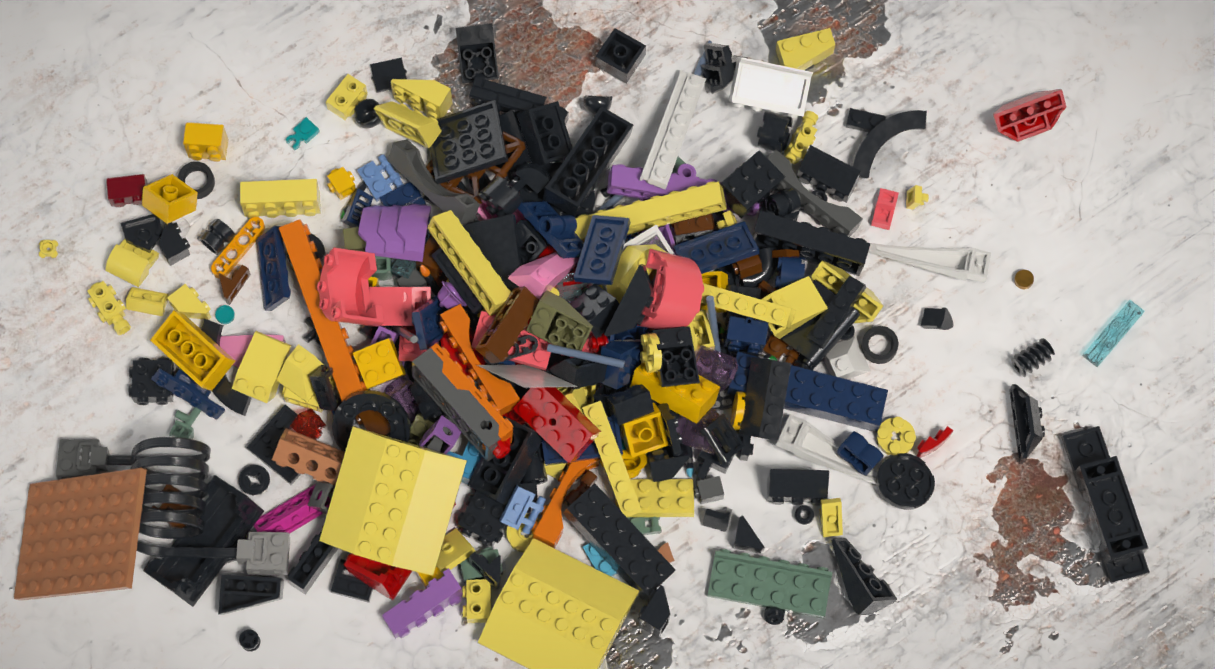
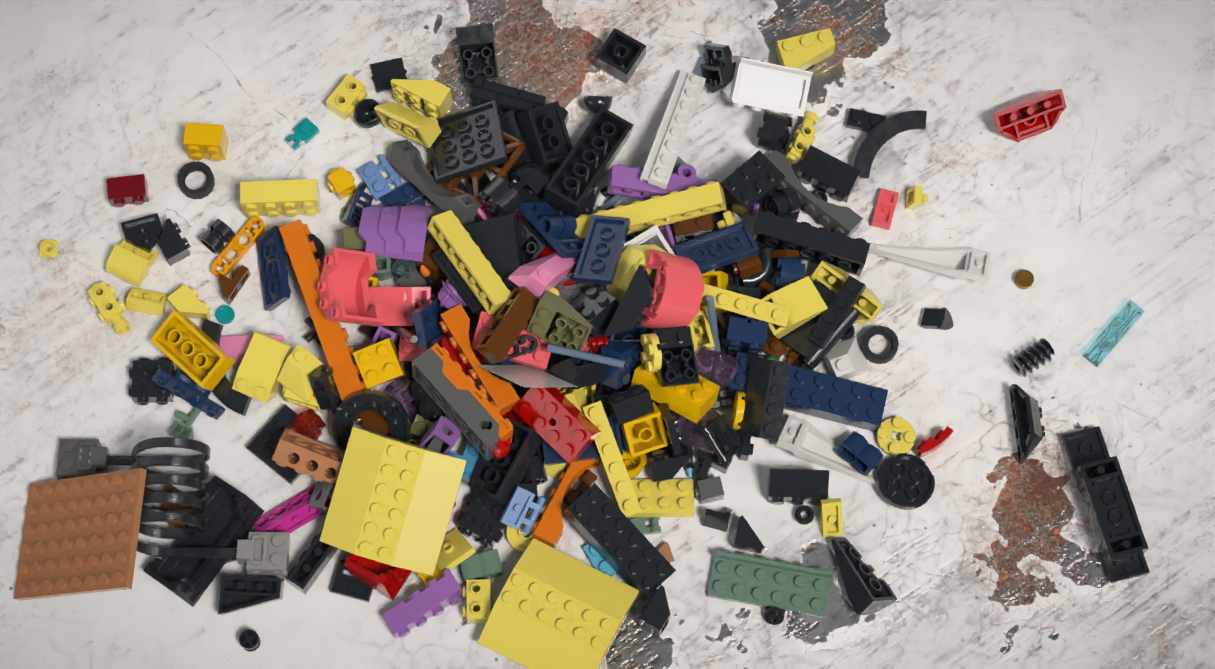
(169, 198): yellow brick -> none
(253, 471): black gear -> none
(490, 572): black slope -> none

